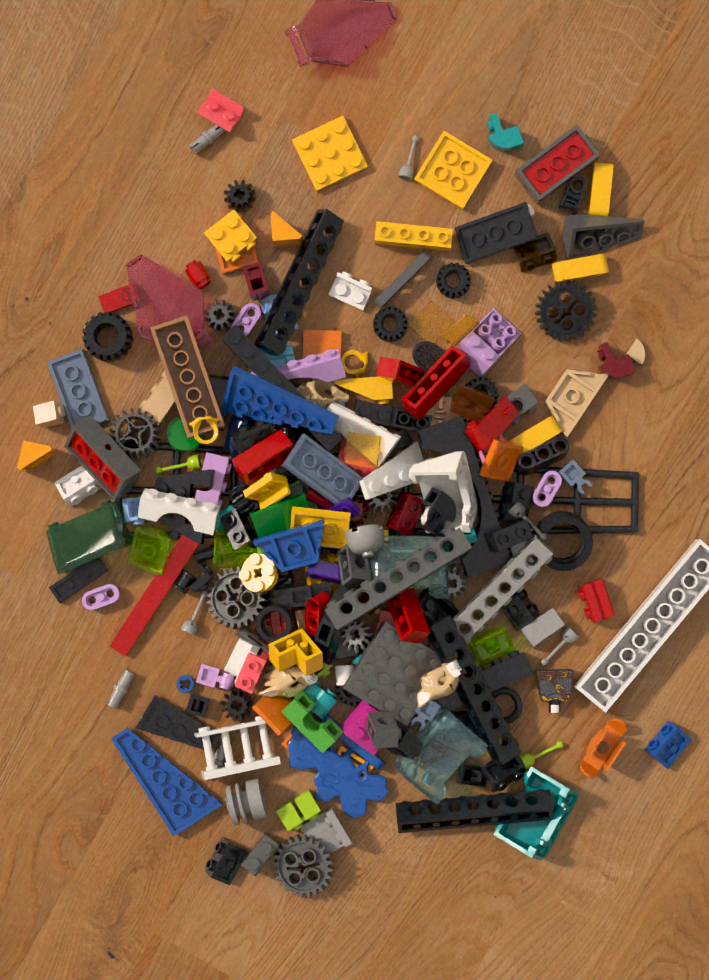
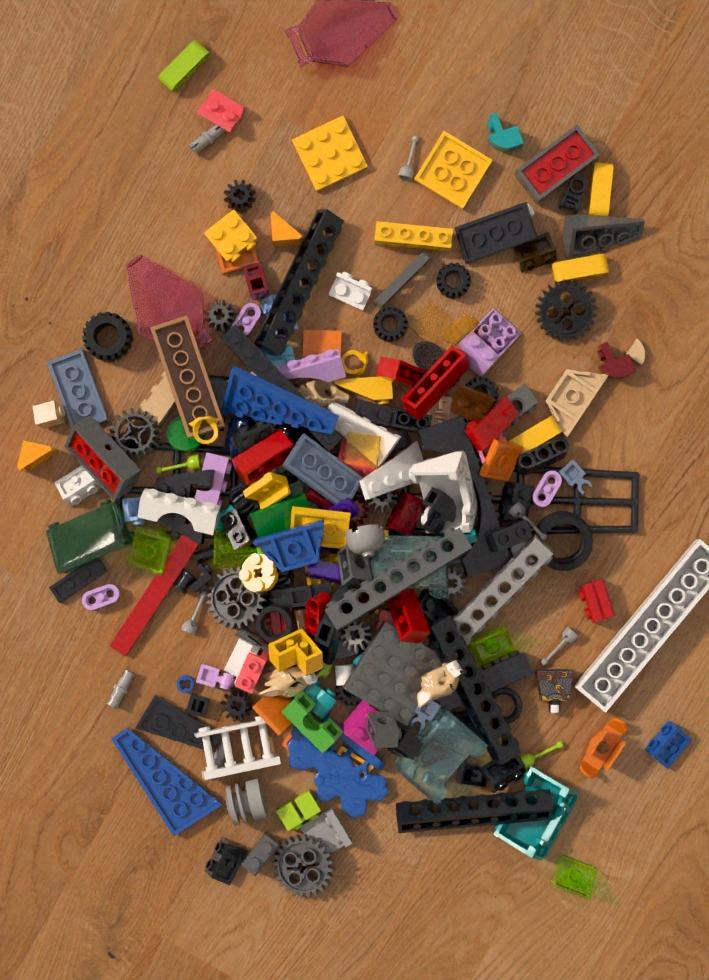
(116, 299): red tile -> none
(184, 65): none -> lime beam
(197, 274): red brick -> none
(520, 610): black bracket -> none
(543, 628): light grey hinge -> none
(574, 876): none -> clear neon green slope

